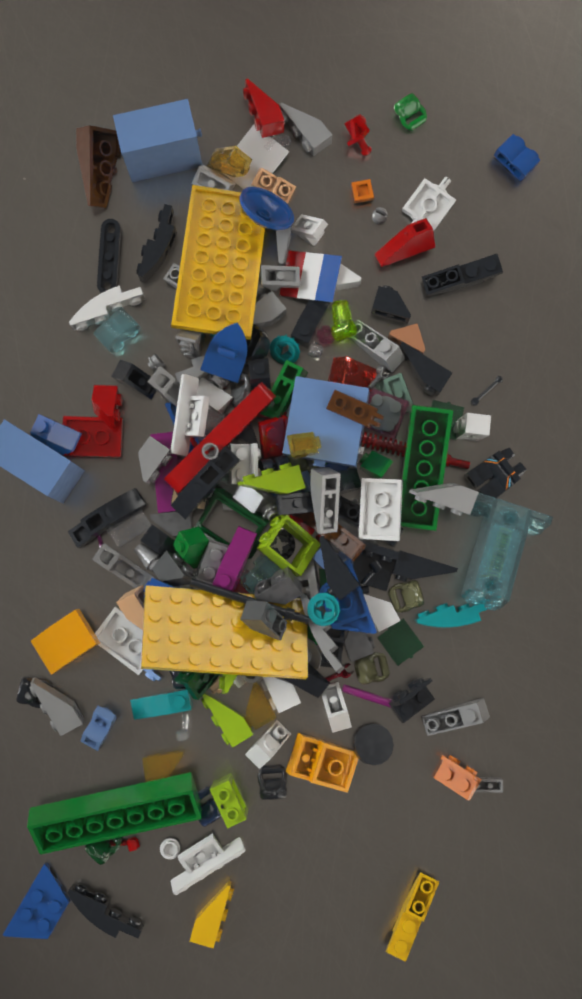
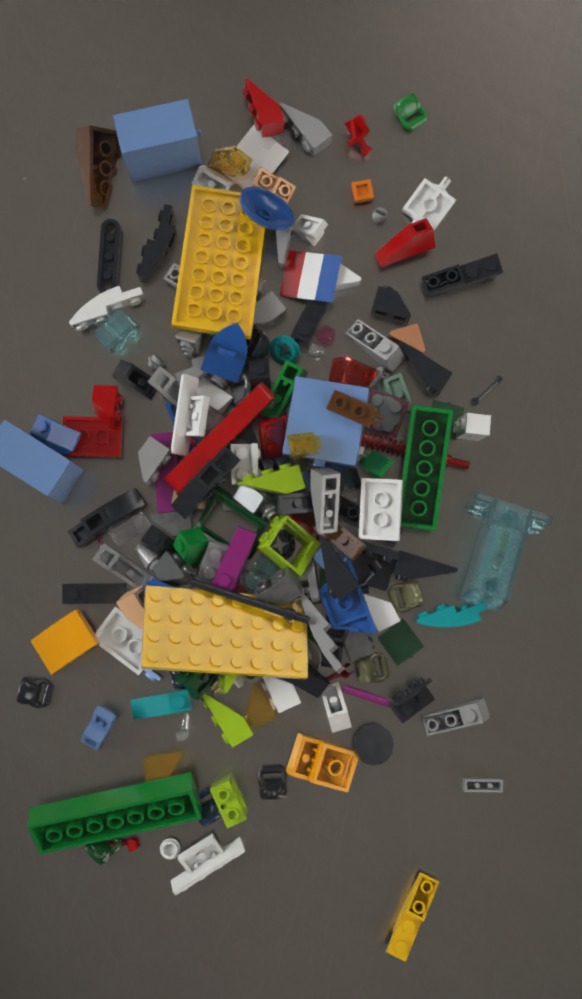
(40, 908): blue wing -> none
(60, 708): light grey slope -> none
(93, 593): none -> black slope
(95, 909): black slope -> none
(208, 920): yellow slope -> none
(212, 454): light grey hinge -> none
(264, 619): dark grey slope -> none
(268, 744): white slope -> none
(280, 276): light grey slope -> none
(317, 616): teal gear -> none
(343, 324): clear neon green piece -> none
(451, 495): light grey slope -> none
(457, 778): orange bracket -> none
(500, 470): black hips -> none
(517, 157): blue brick -> none

